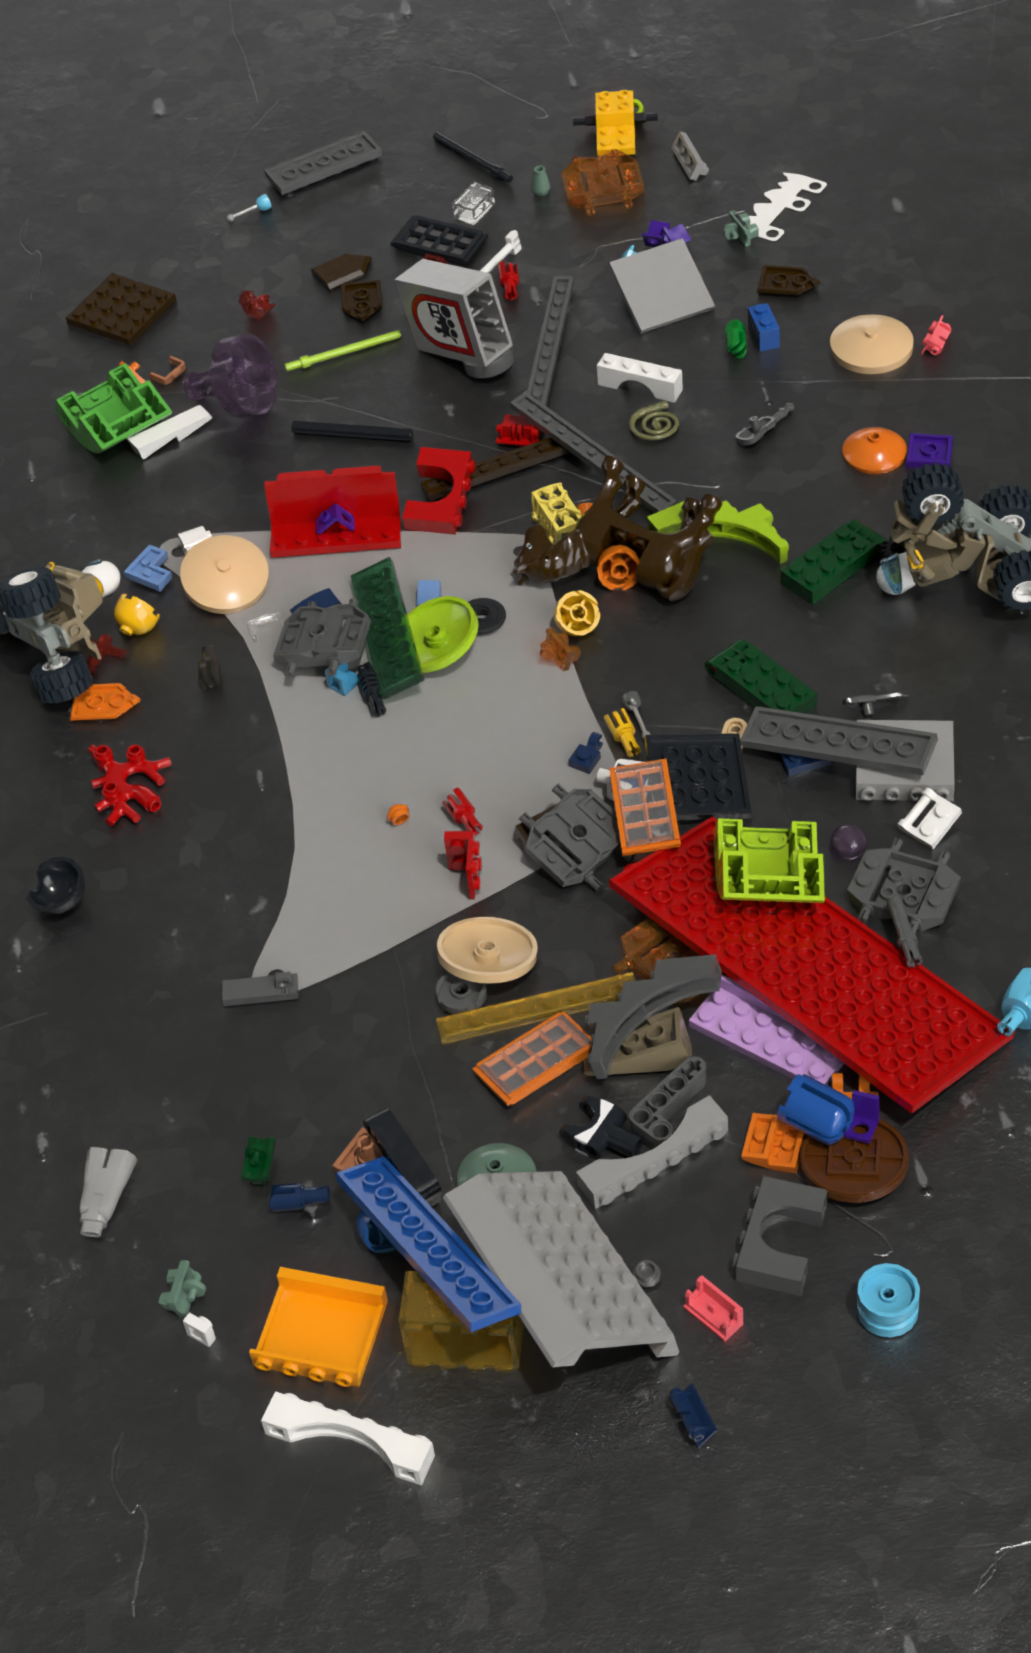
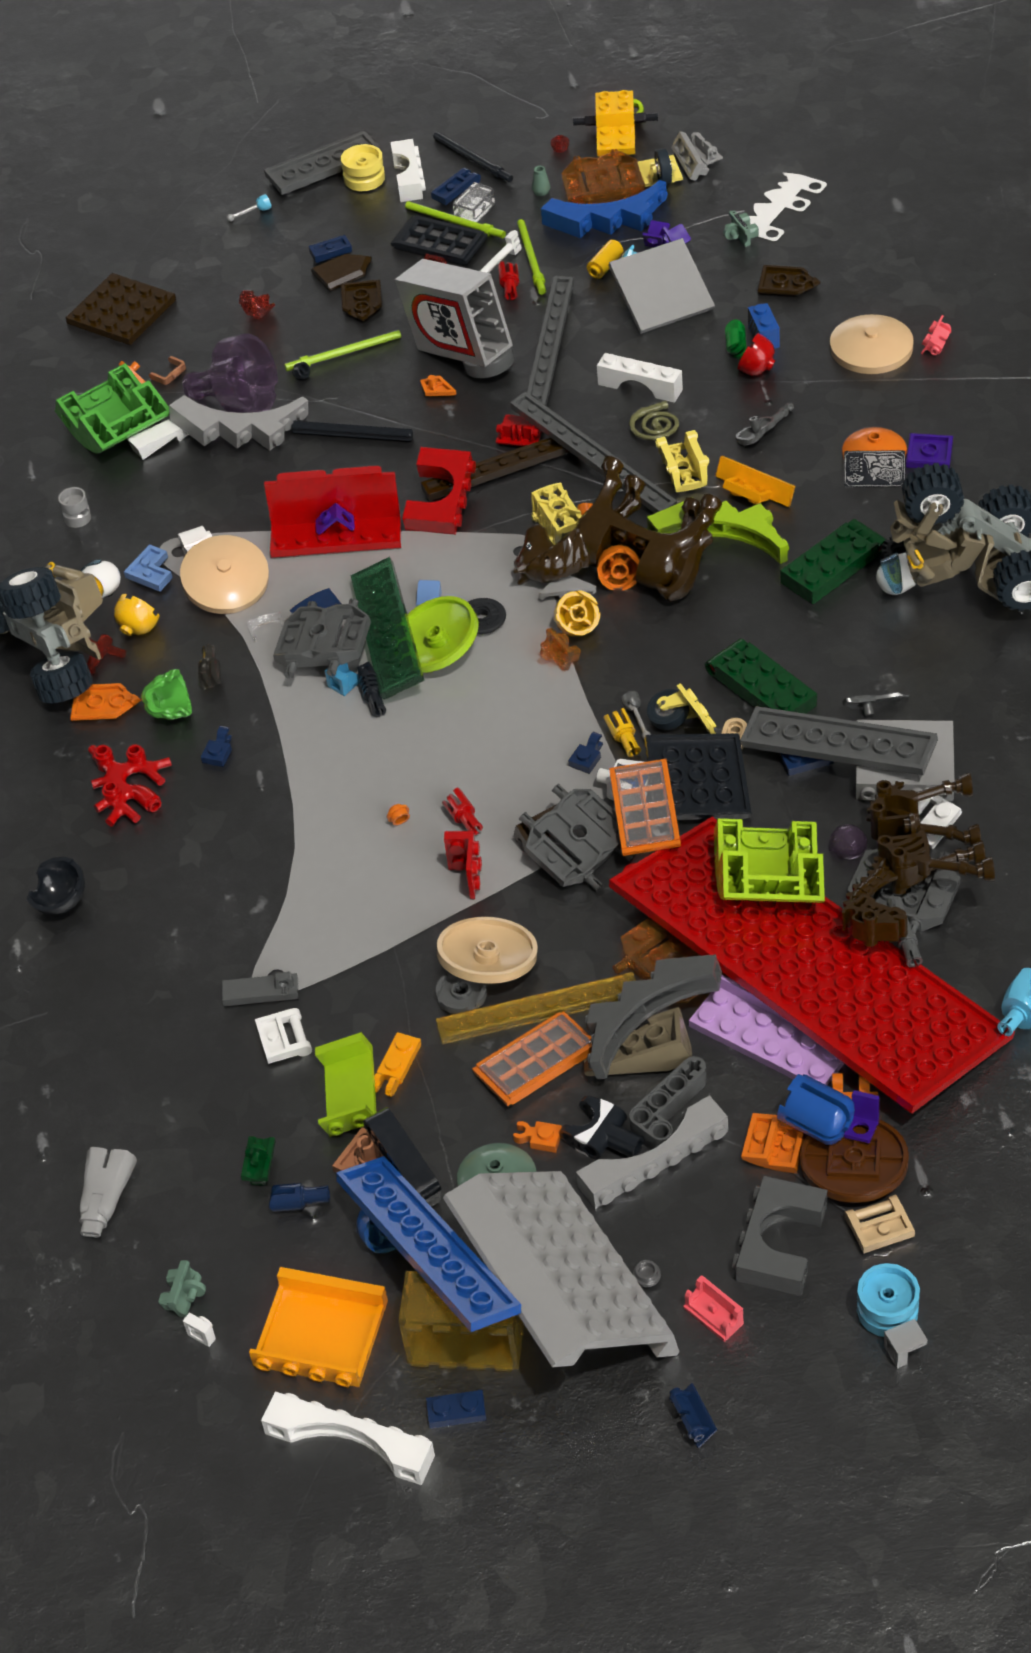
(74, 507): none -> light grey wheel
(167, 696): none -> bright green hair
(218, 751): none -> dark blue plate
(236, 428): none -> light grey arch
(275, 1039): none -> white plate
(301, 370): none -> black hinge
(330, 248): none -> dark blue plate
(347, 1083): none -> lime panel
(363, 167): none -> light yellow wheel
(397, 1062): none -> light orange hinge
(411, 181): none -> white arch
(436, 386): none -> orange piece
(455, 186): none -> dark blue plate
(456, 1409): none -> dark blue plate
(487, 228): none -> lime bar
(538, 277): none -> lime bar
(541, 1137): none -> orange plate
(560, 143): none -> clear red plate
(565, 586): none -> light grey tile
(599, 263): none -> yellow brick
(605, 217): none -> blue arch
(660, 168): none -> plate
(672, 707): none -> plate
(695, 461): none -> light yellow piece
(706, 151): none -> light grey hinge
(753, 484): none -> light orange bracket
(757, 356): none -> red cylinder
(874, 468): none -> black sticker
(883, 1229): none -> tan plate
(902, 1340): none -> light grey panel
(906, 857): none -> dark brown animal

